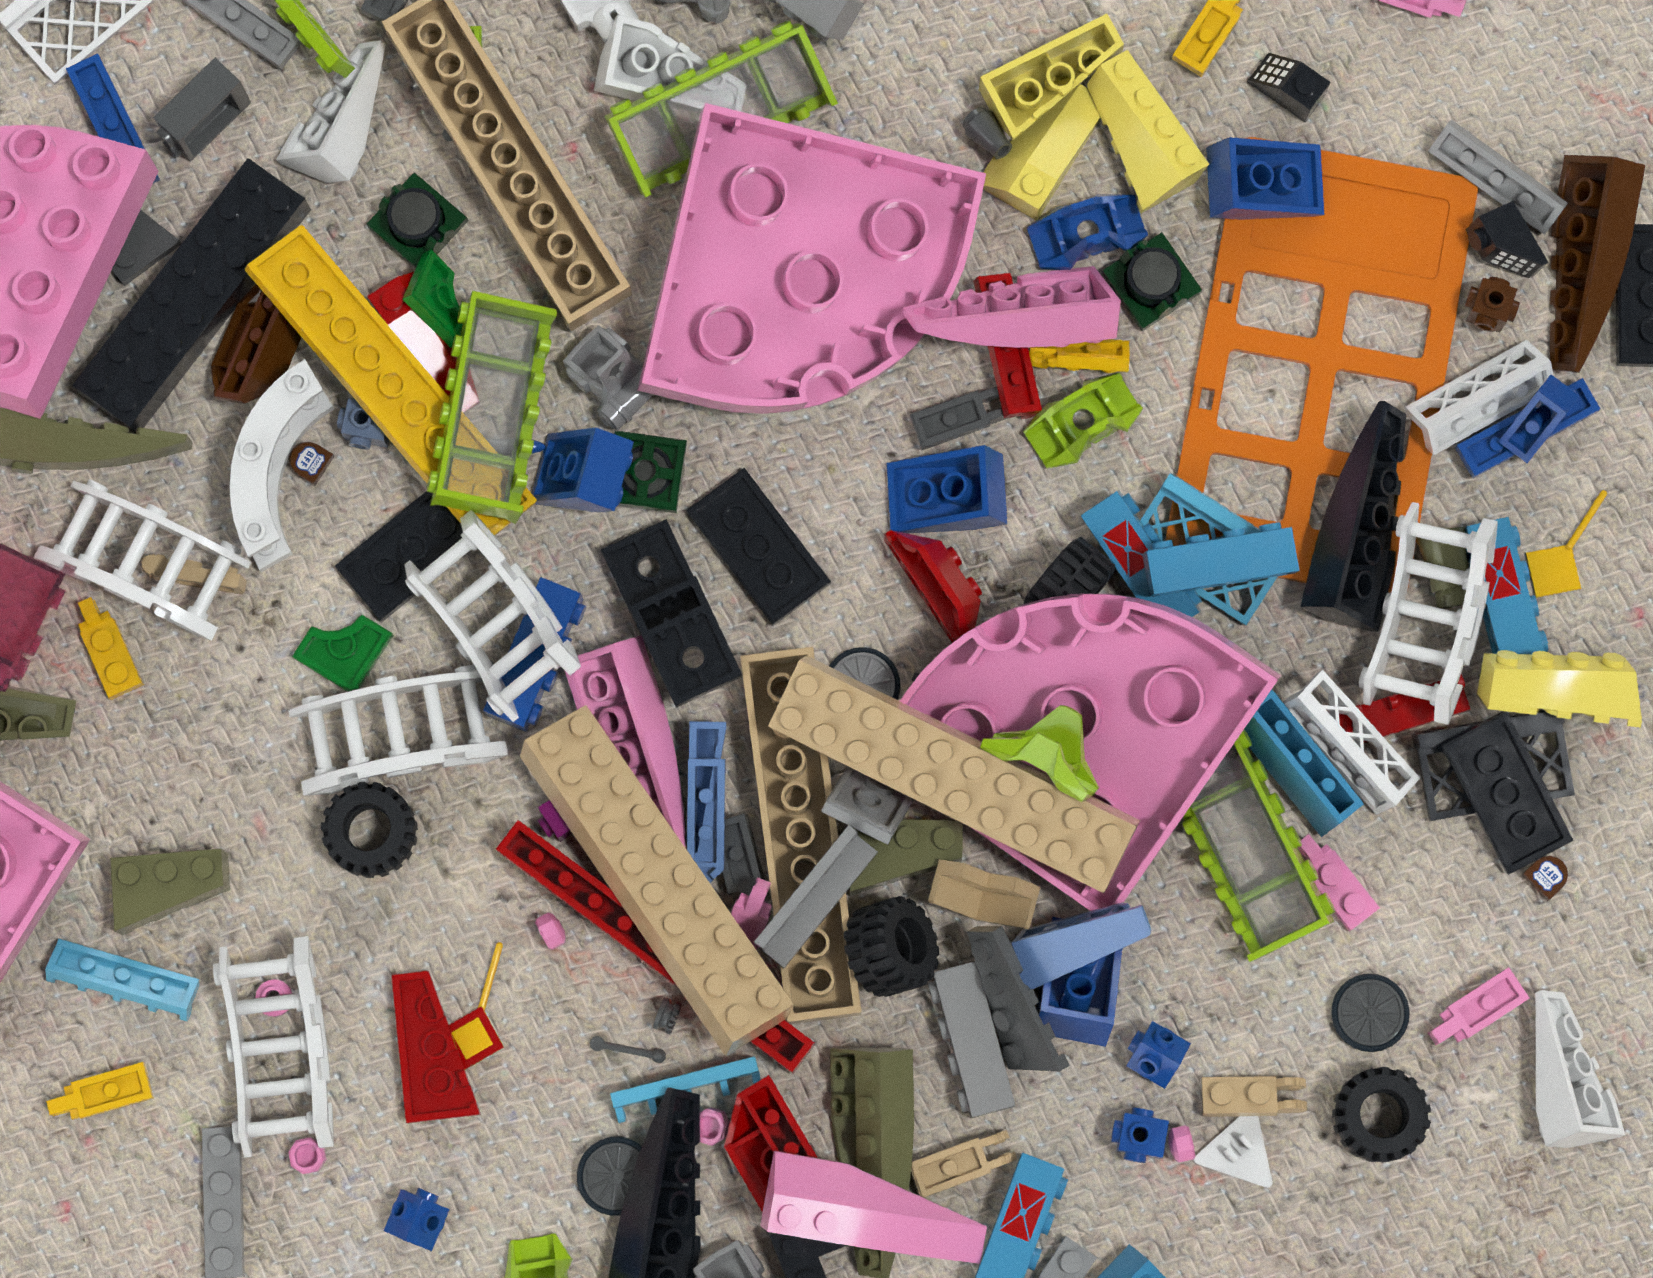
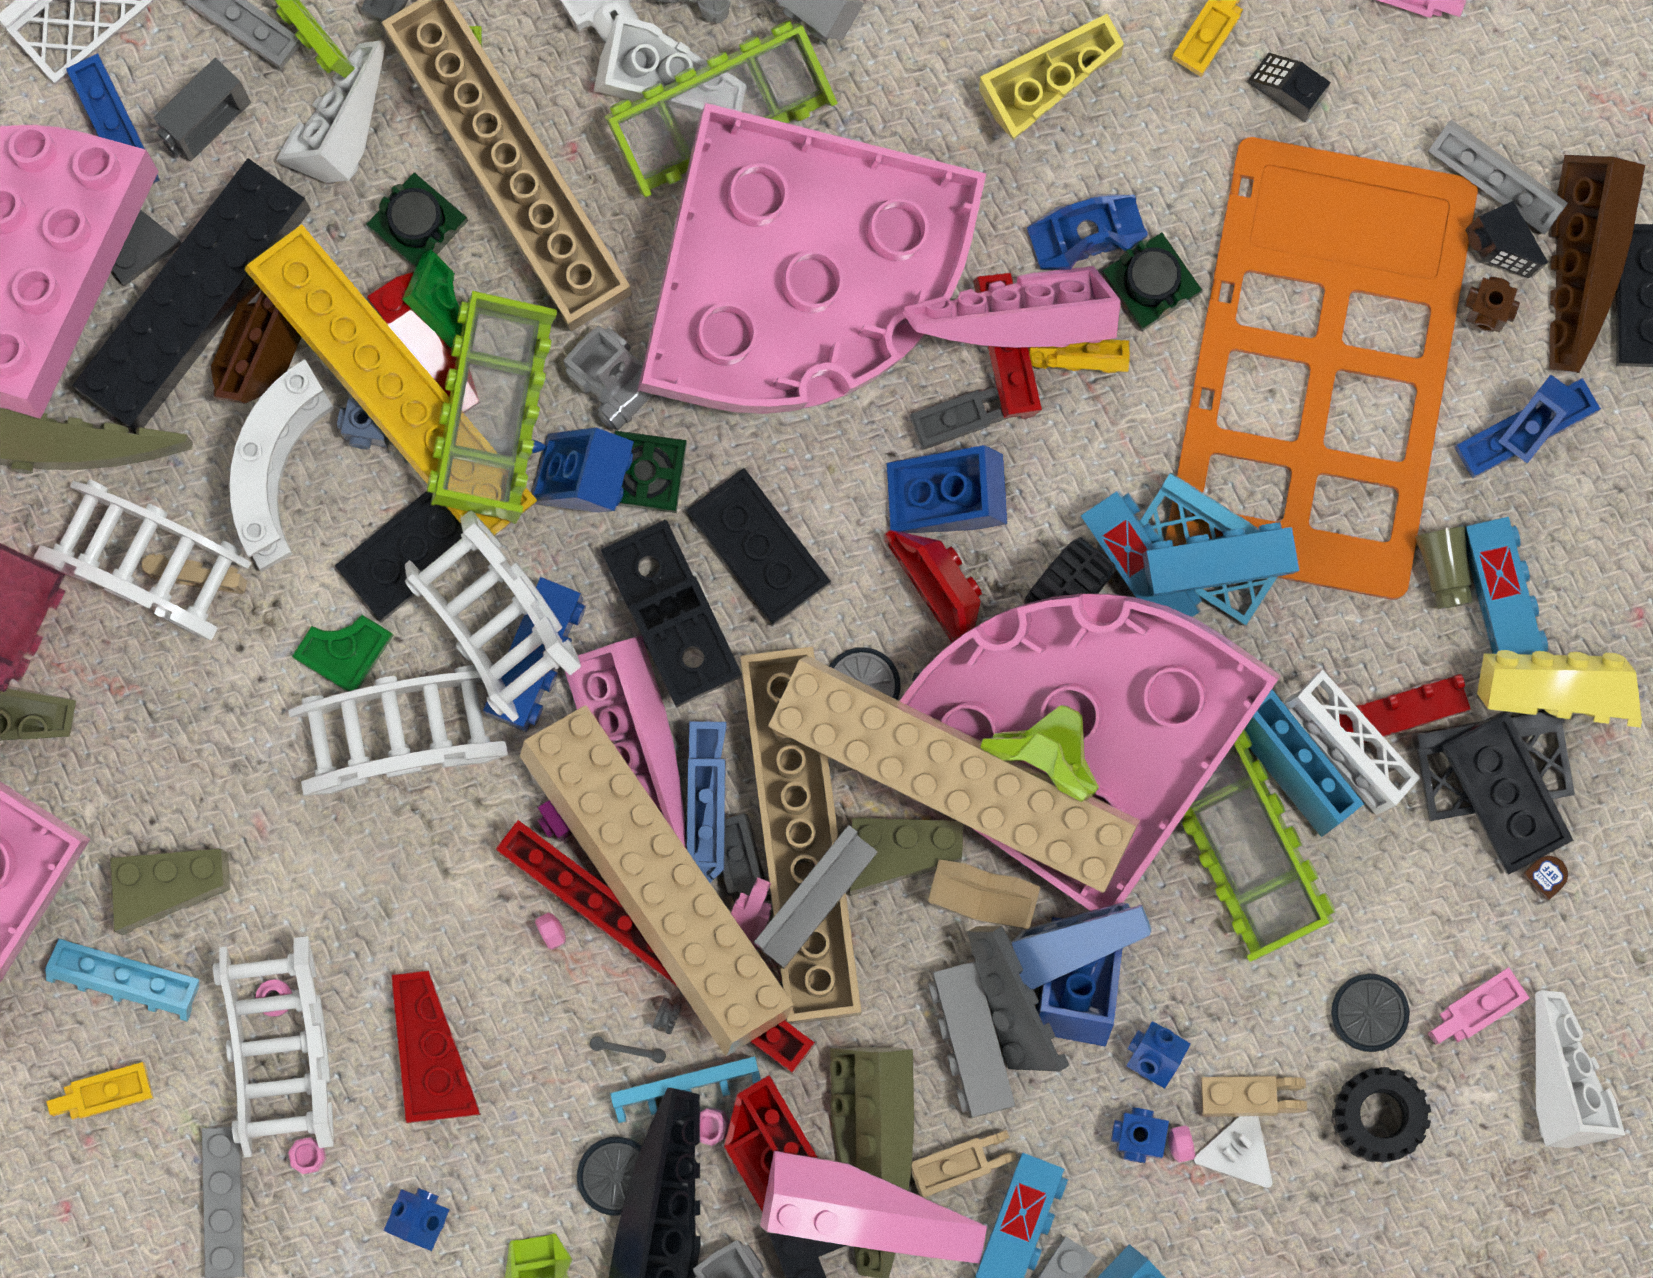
(108, 650): yellow hinge -> none
(310, 461): tile -> none
(351, 804): black tyre -> none
(474, 1032): yellow piece -> none
(867, 805): light grey tile -> none
(891, 946): black tyre -> none
(985, 130): dark grey cone -> none
(1043, 154): light yellow wedge -> none
(1060, 441): lime piece -> none
(1145, 132): light yellow wedge -> none
(1264, 179): blue slope -> none
(1346, 893): bright pink hinge -> none
(1353, 551): black wedge -> none
(1464, 621): white fence -> none
(1487, 399): white fence -> none
(1555, 568): yellow piece -> none

